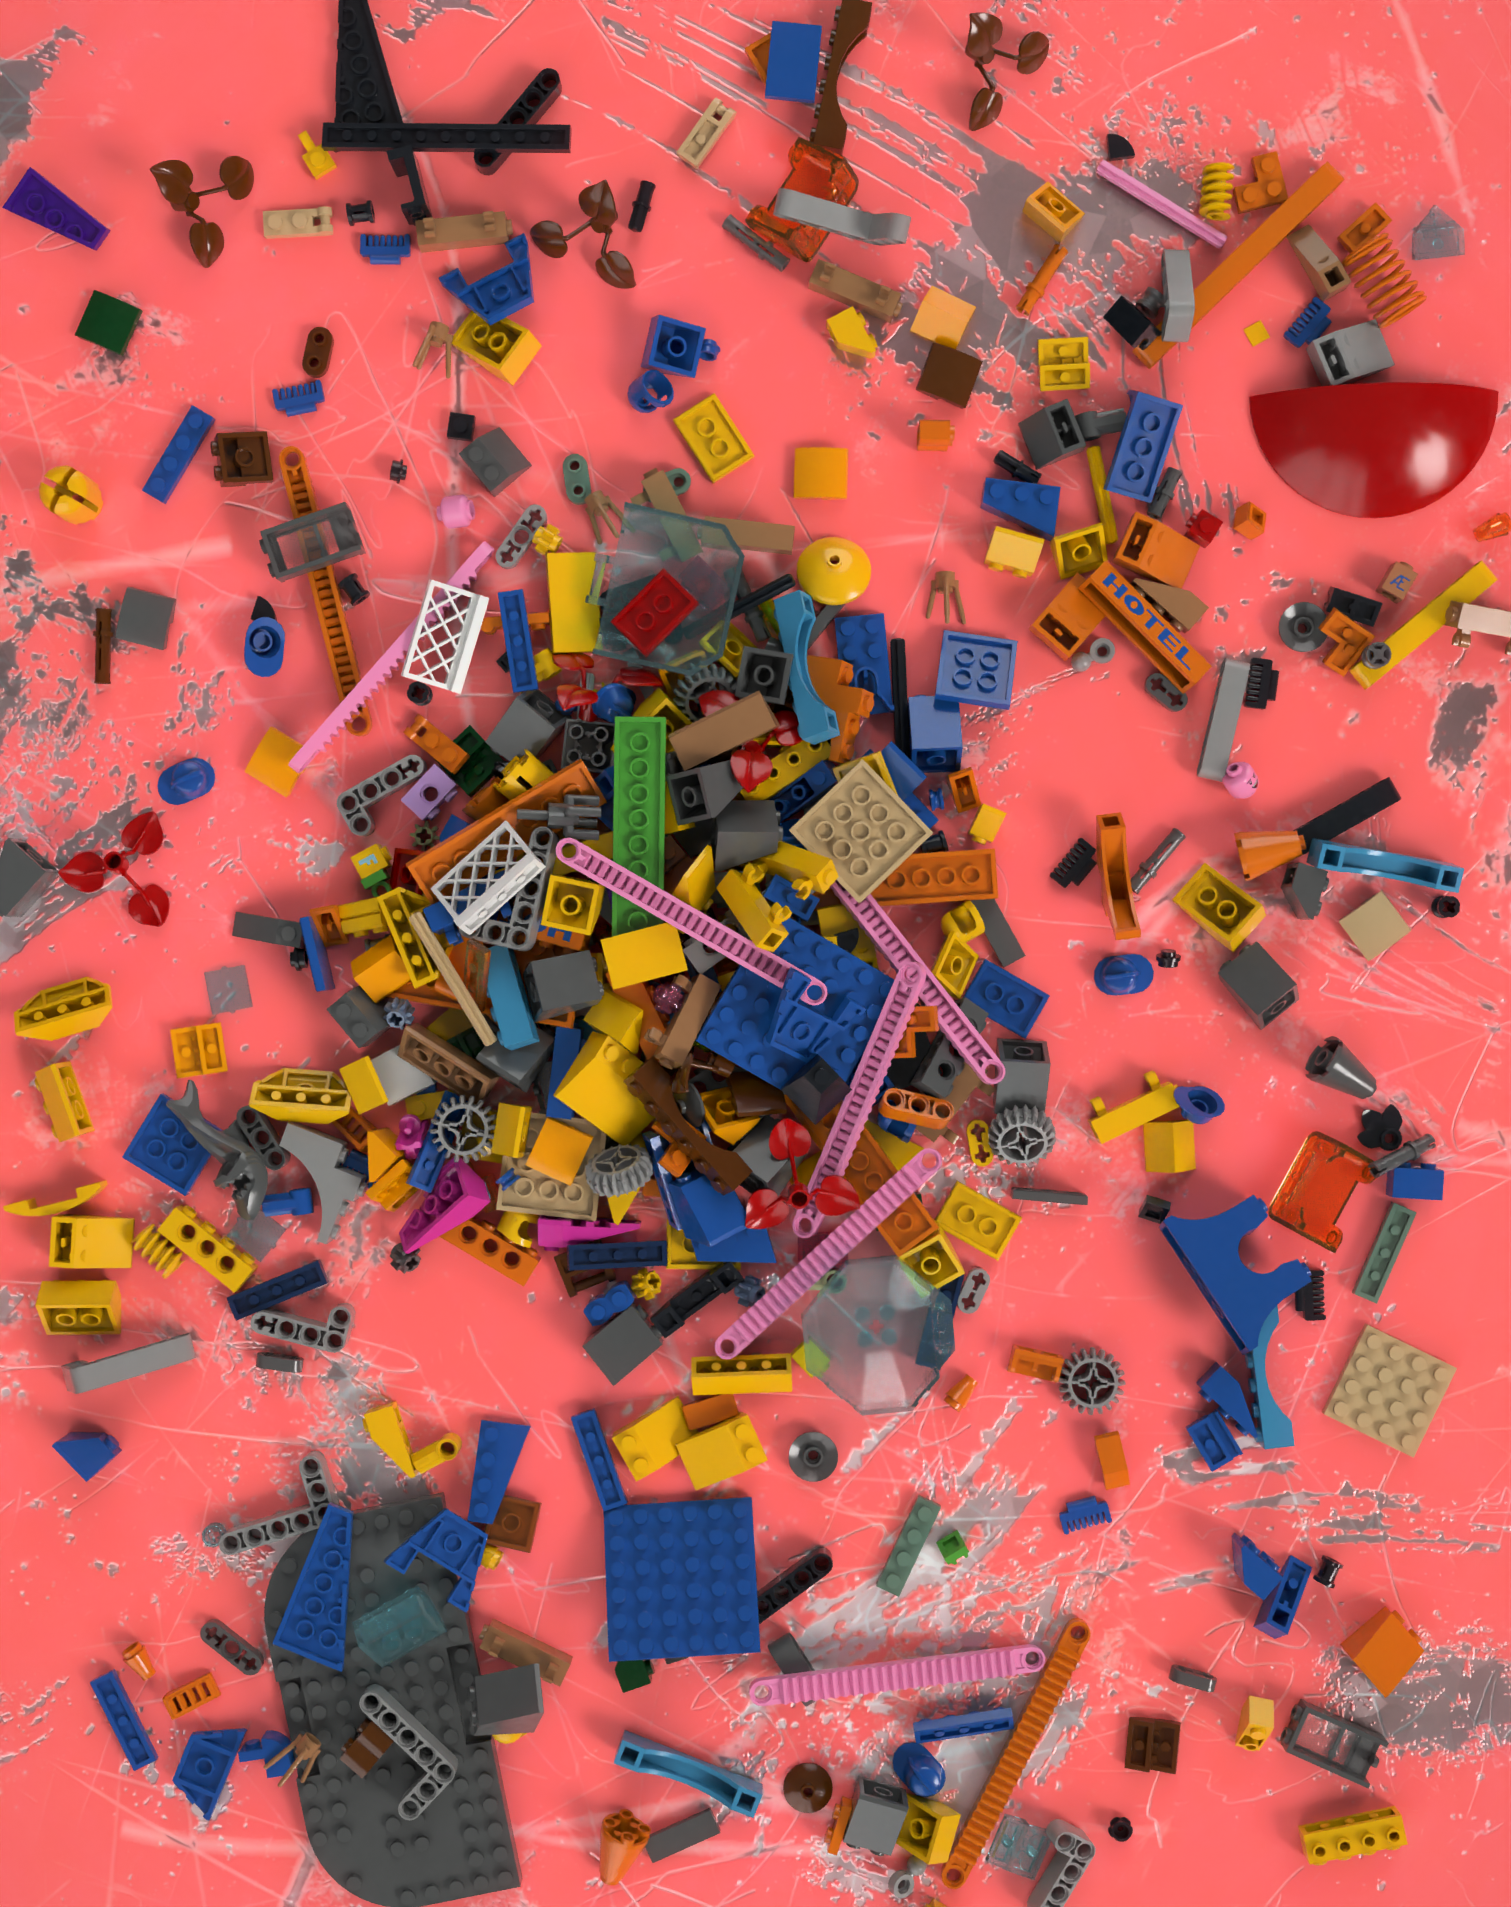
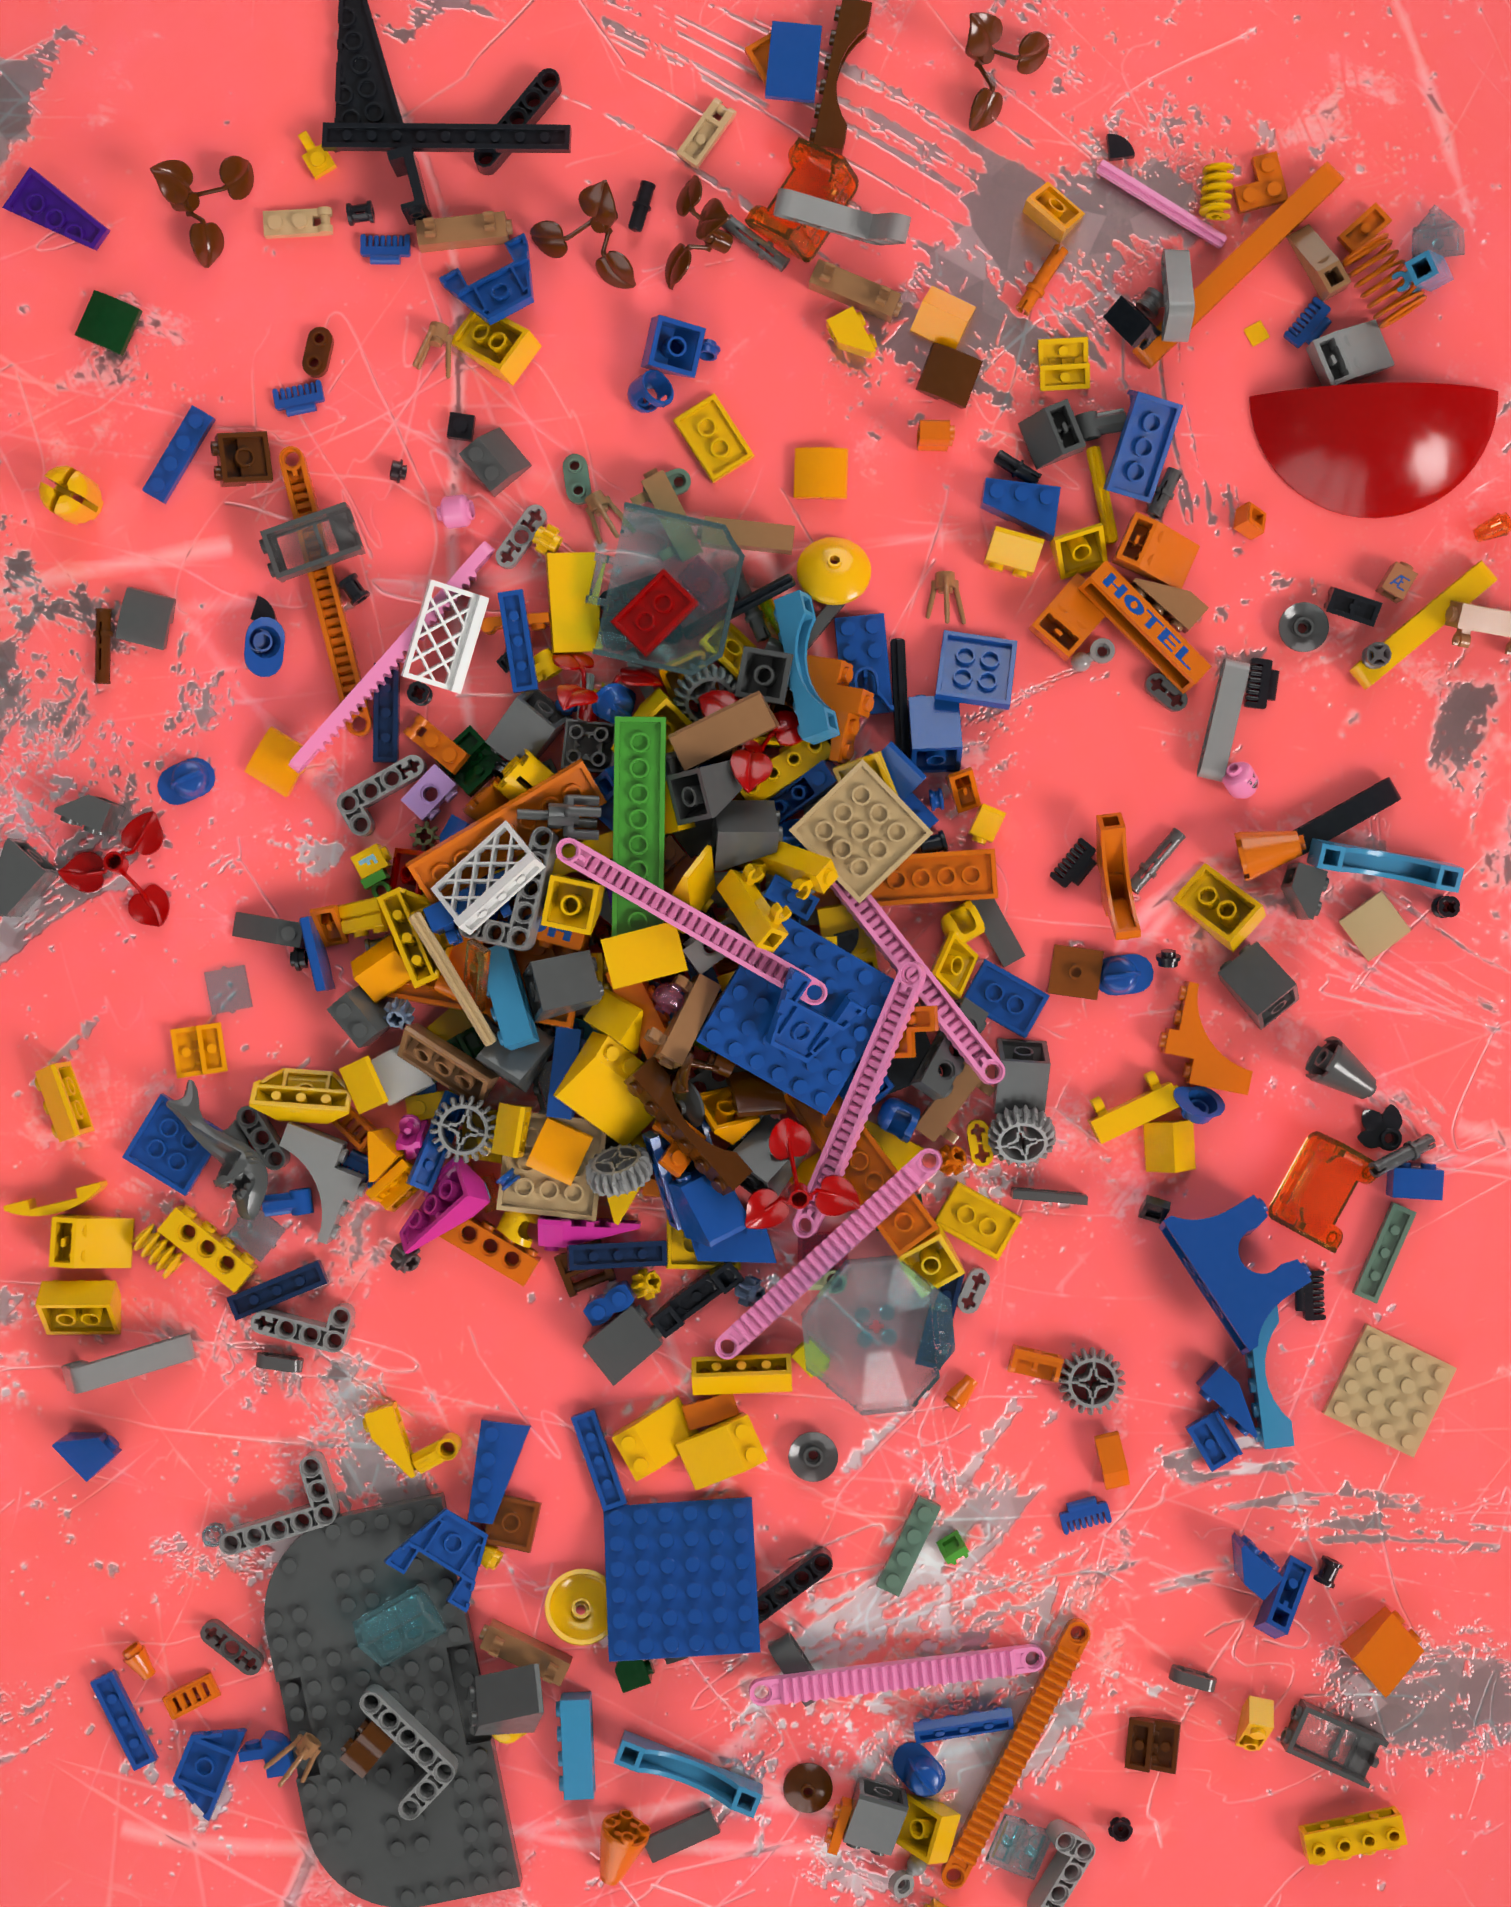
(64, 1010): yellow wedge -> none
(94, 812): none -> dark grey slope
(319, 1604): blue wing -> none
(387, 720): none -> dark blue plate
(573, 1590): none -> yellow dish
(577, 1745): none -> dark azure brick
(710, 220): none -> reddish brown plant
(816, 1089): black slope -> none
(927, 1105): orange beam -> none
(953, 1159): none -> orange gear
(1075, 972): none -> dark orange plate
(1189, 1040): none -> orange arch
(1202, 528): red brick -> none
(1350, 640): orange plate -> none
(1426, 271): none -> dark azure brick

